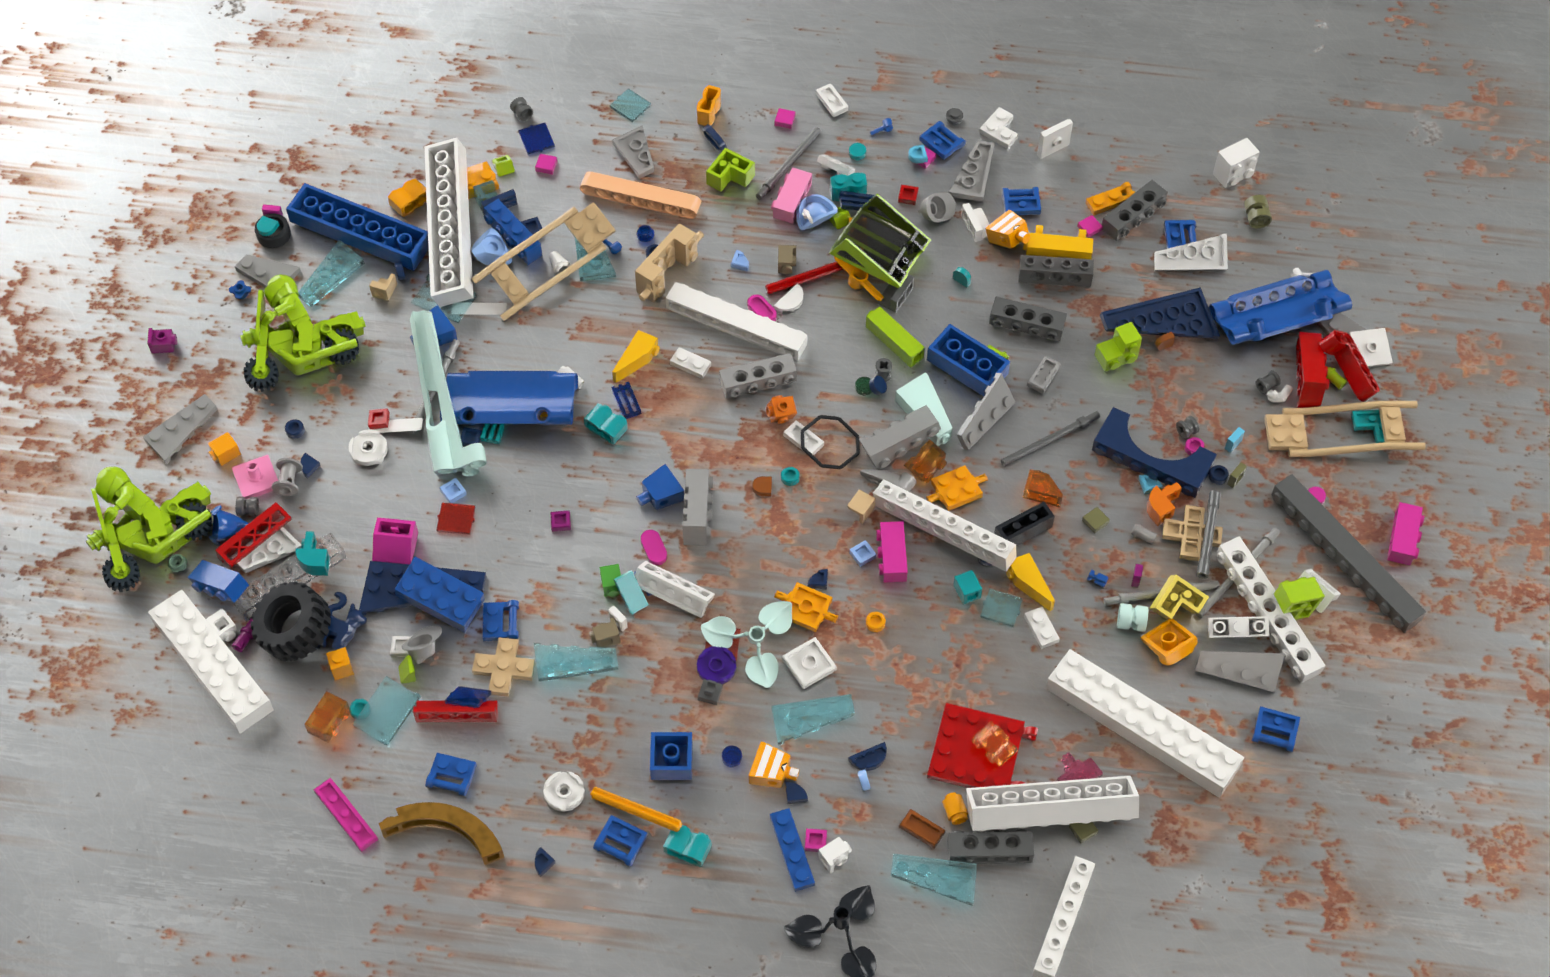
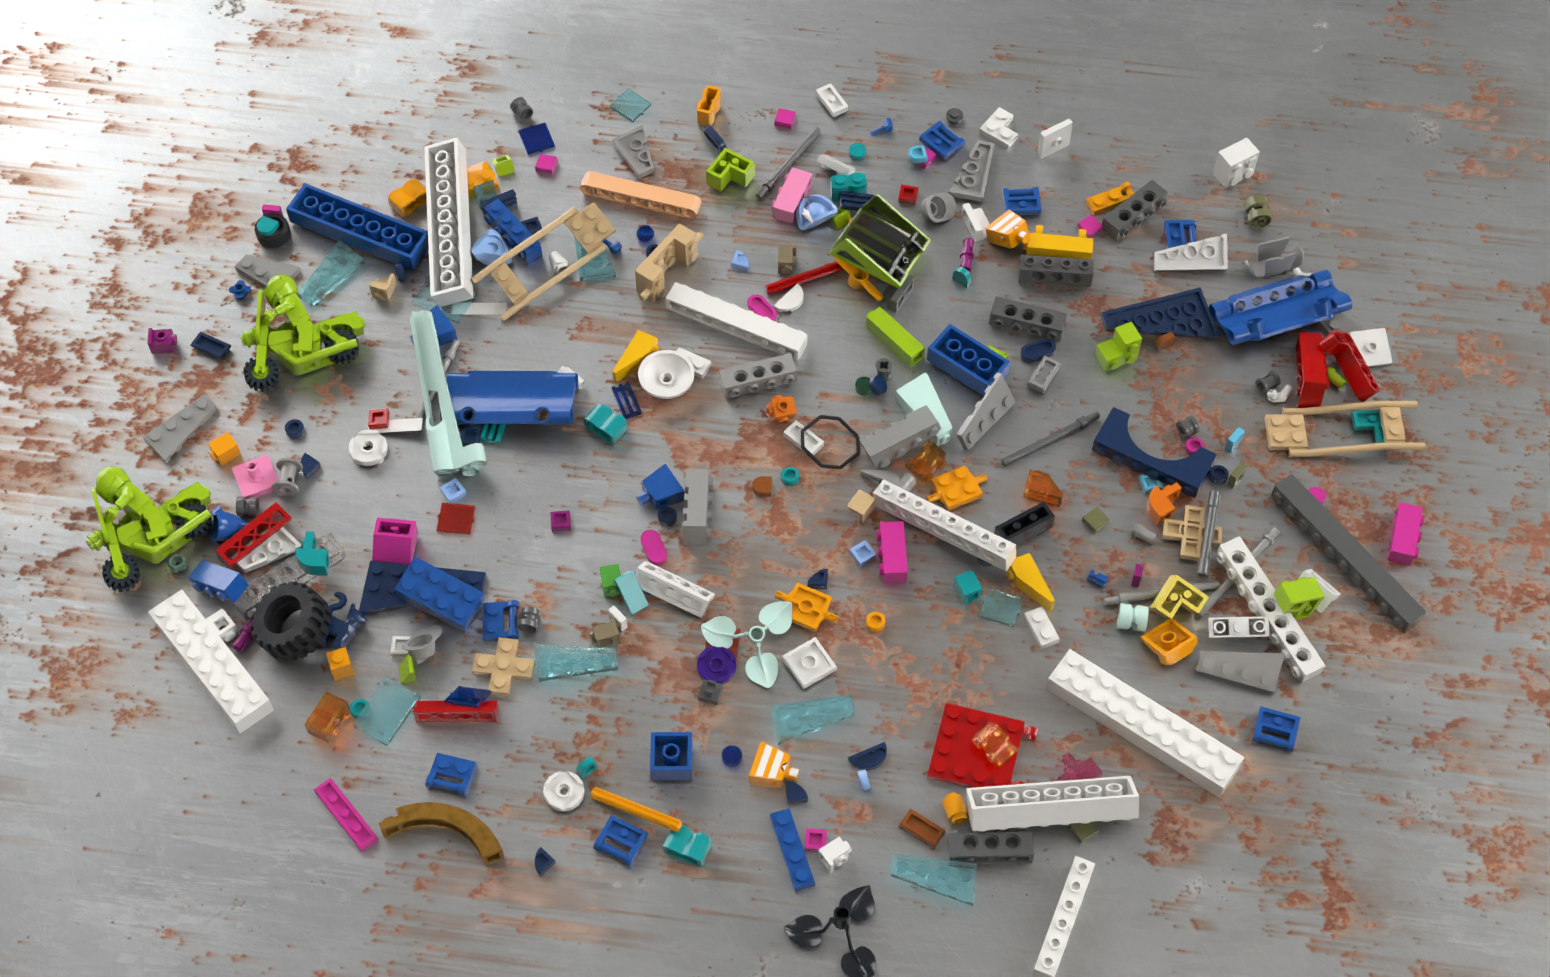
(210, 345): none -> dark blue tile
(529, 619): none -> dark grey wheel
(586, 767): none -> teal tile
(666, 366): none -> white dish
(667, 516): none -> dark blue tile
(967, 253): none -> magenta pin
(1037, 350): none -> dark blue tile
(1270, 261): none -> light grey piece

